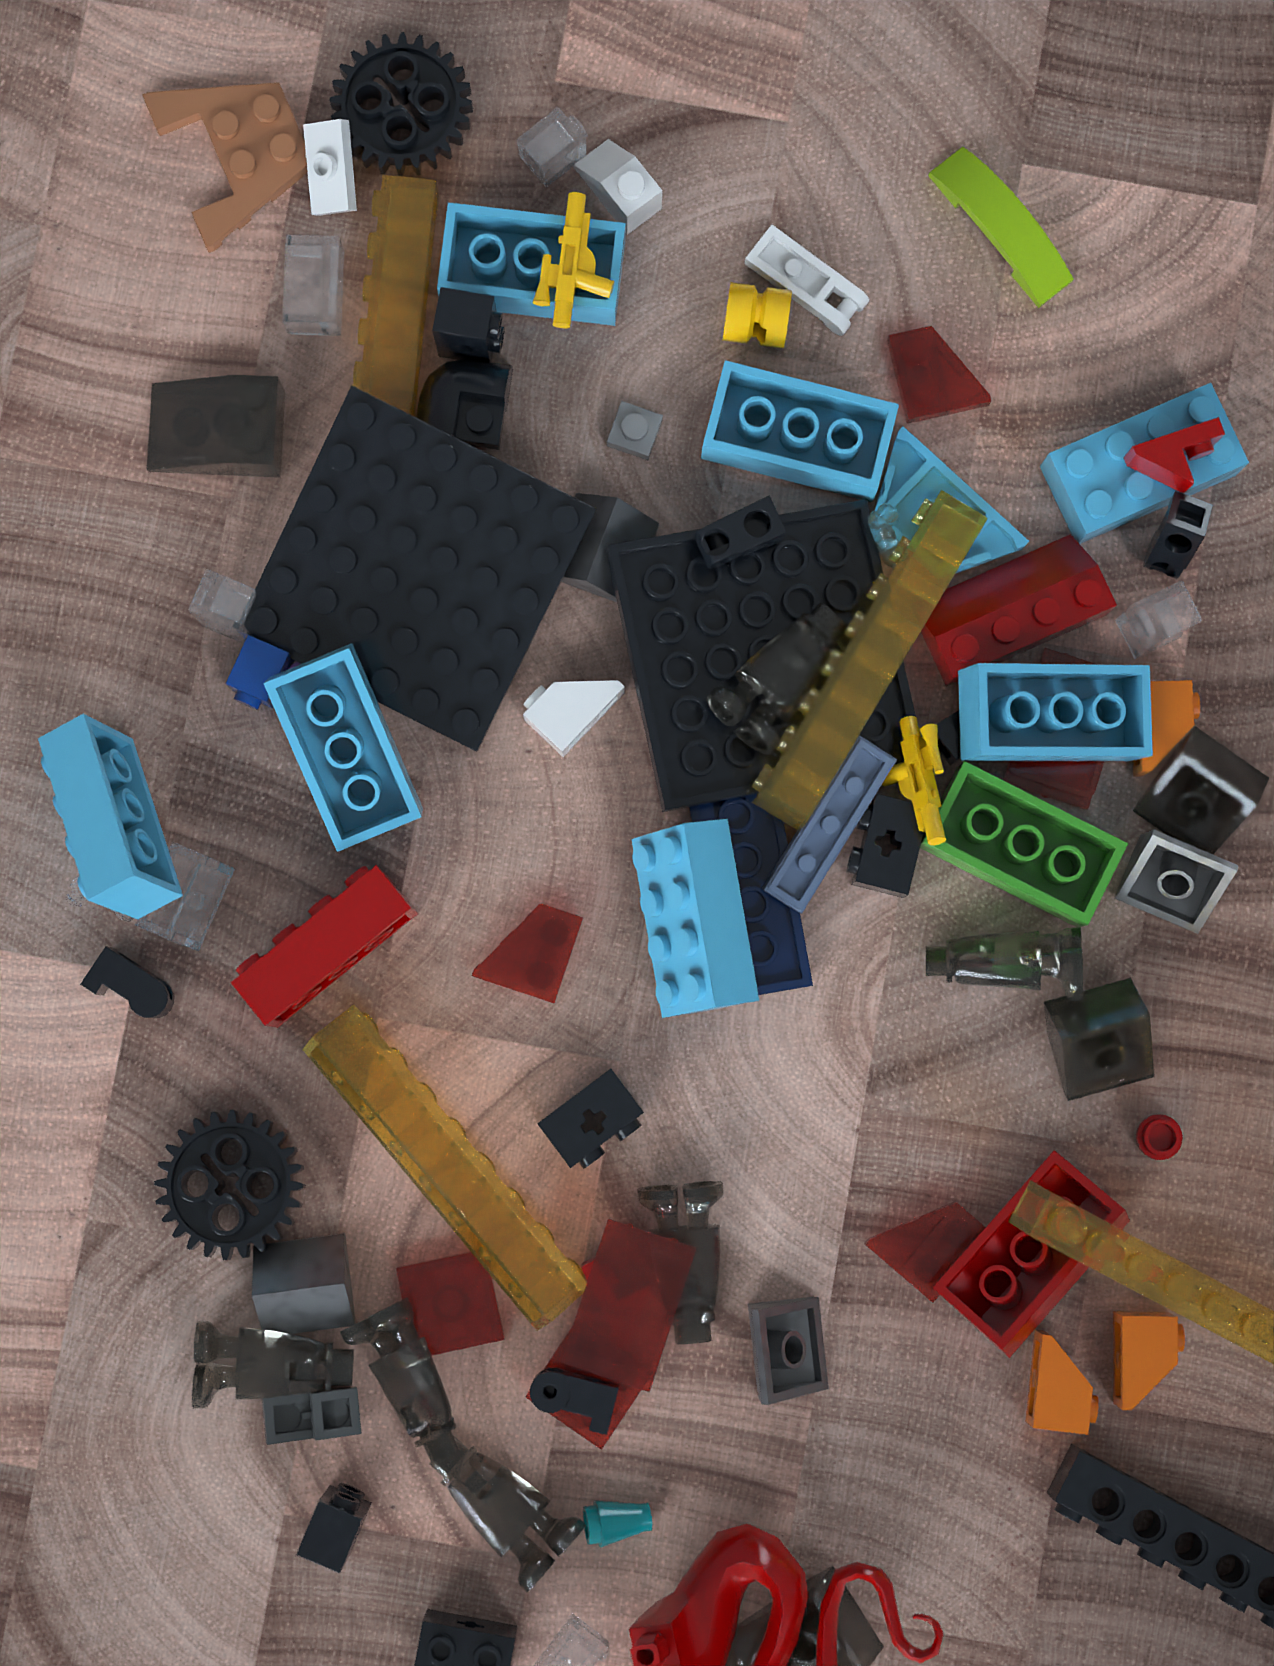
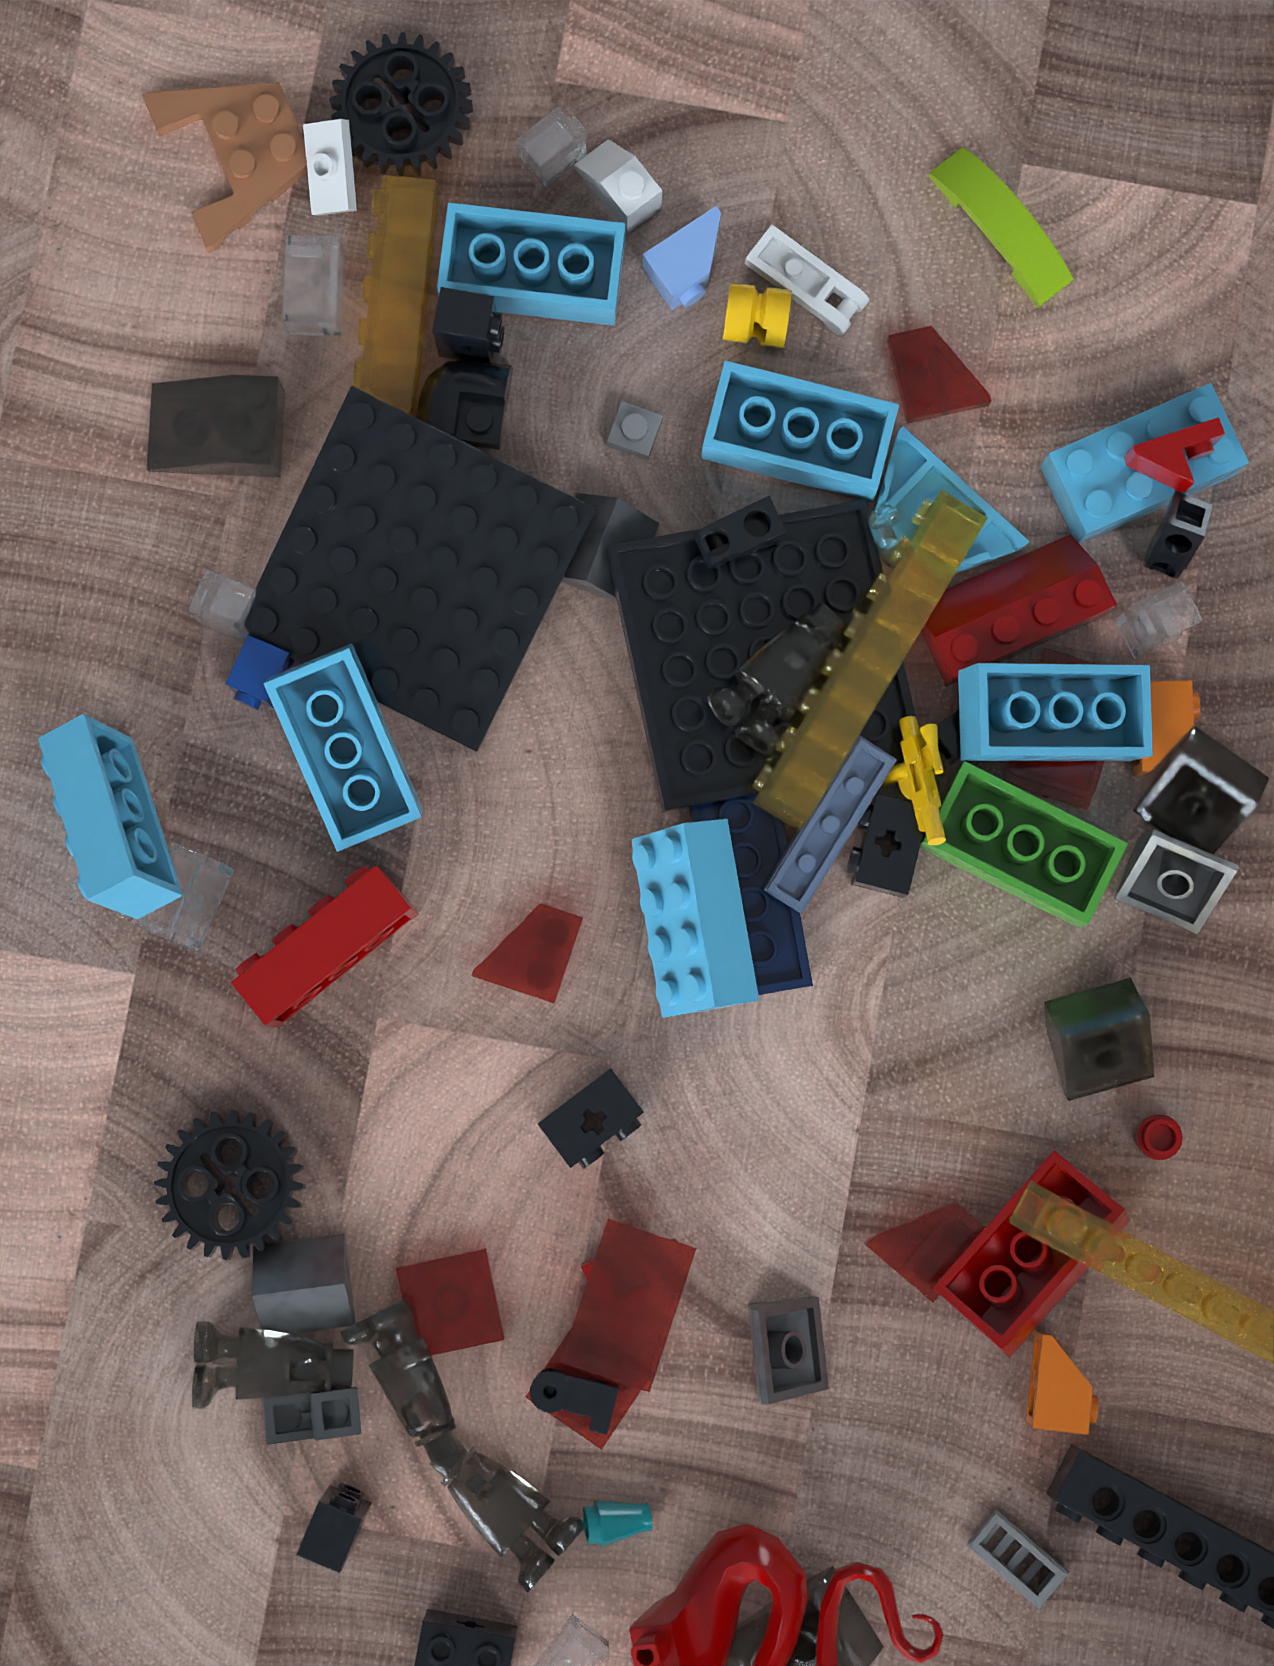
(144, 991): black leg -> none
(446, 1167): clear yellow brick -> none
(570, 710): white slope -> none
(575, 266): yellow piece -> none
(684, 261): none -> light blue slope
(701, 1286): clear smoke piece -> none
(1012, 960): clear smoke piece -> none
(1049, 1584): none -> light grey slope
(1143, 1353): orange slope -> none

